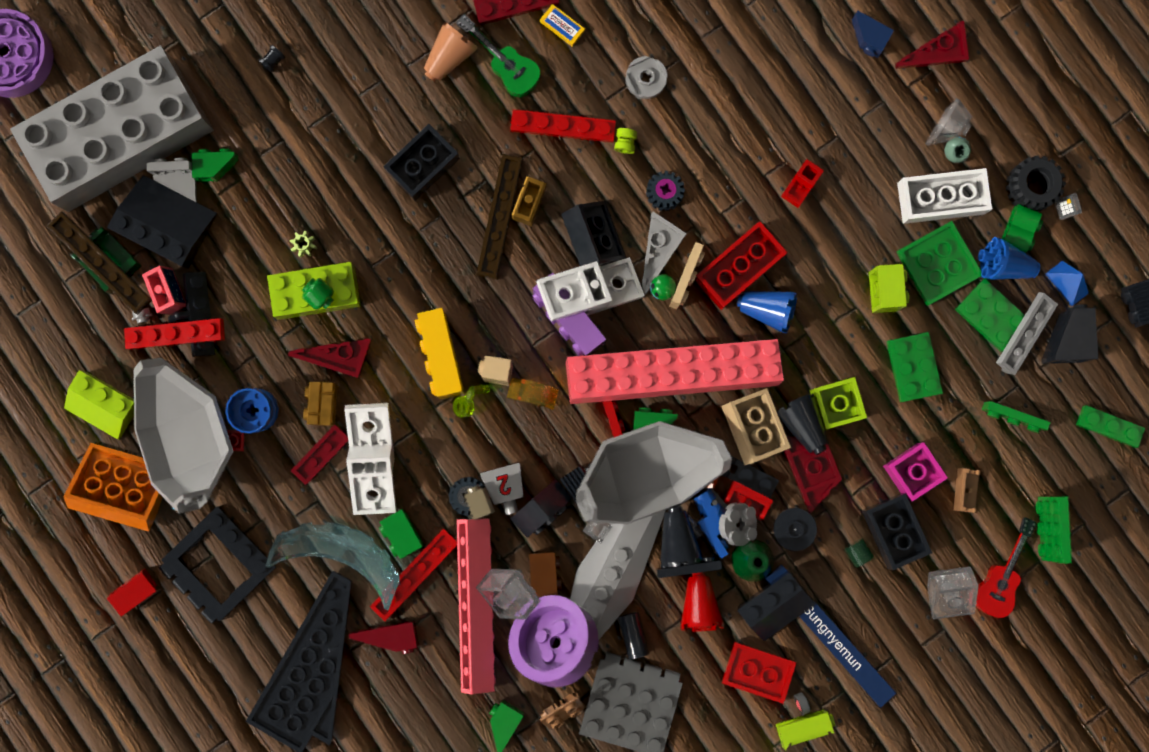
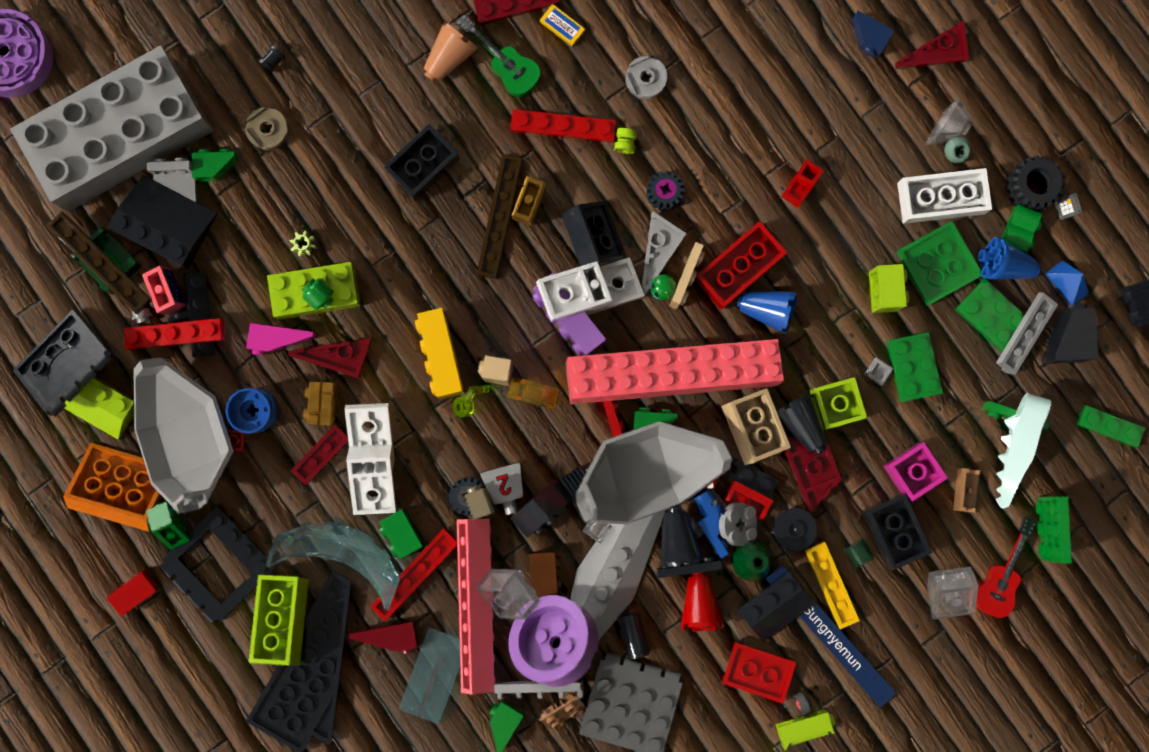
(62, 363): none -> black hinge
(167, 525): none -> green brick
(267, 116): none -> dark tan plate
(273, 339): none -> dark pink slope
(278, 620): none -> lime brick
(432, 676): none -> clear light blue tile
(531, 687): none -> light grey hinge
(832, 585): none -> yellow plate
(878, 371): none -> light grey tile
(1021, 444): none -> light aqua animal

